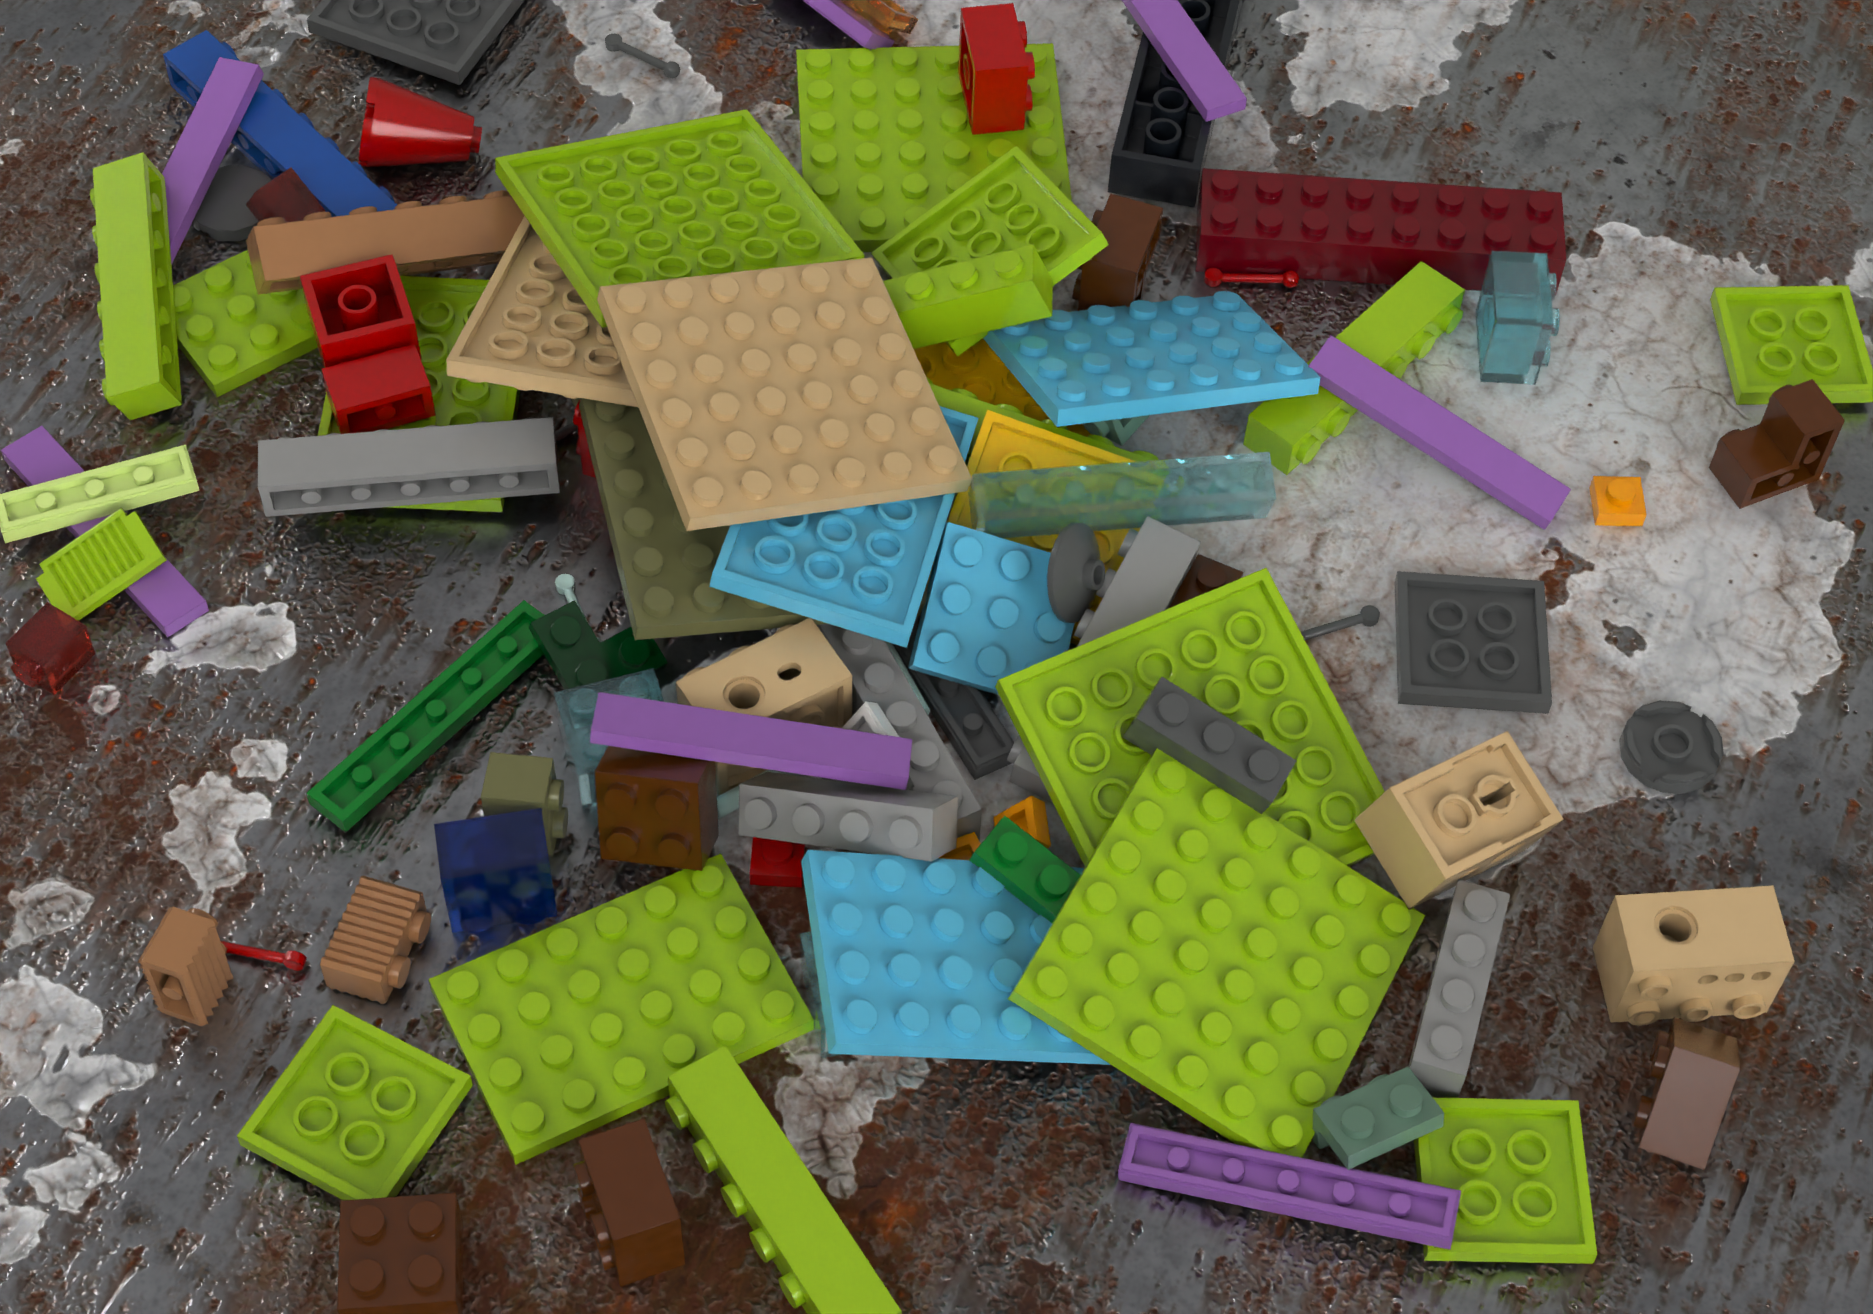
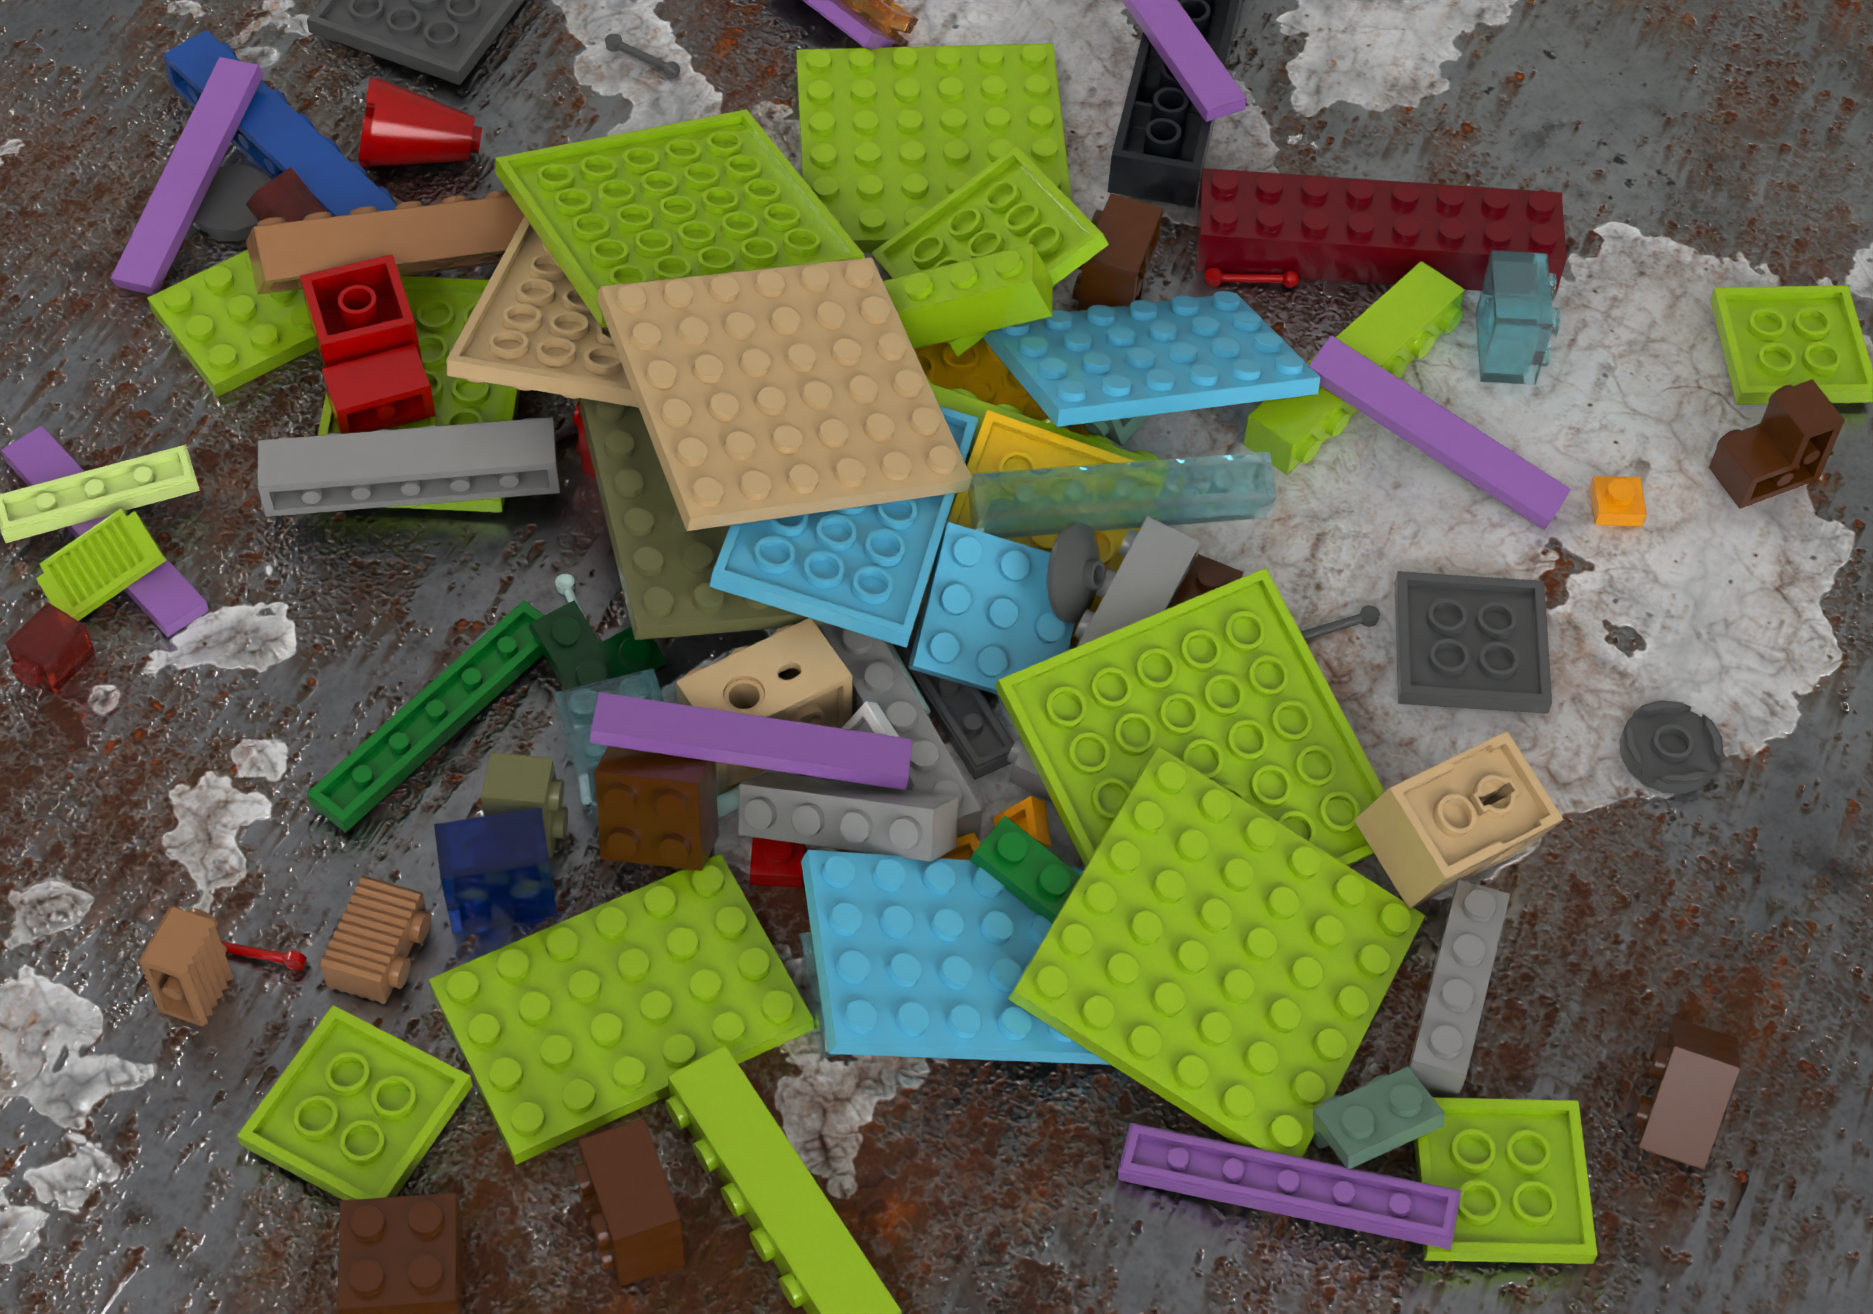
(135, 287): lime brick -> none
(994, 68): red brick -> none
(1210, 745): dark grey brick -> none
(1692, 954): tan piece -> none

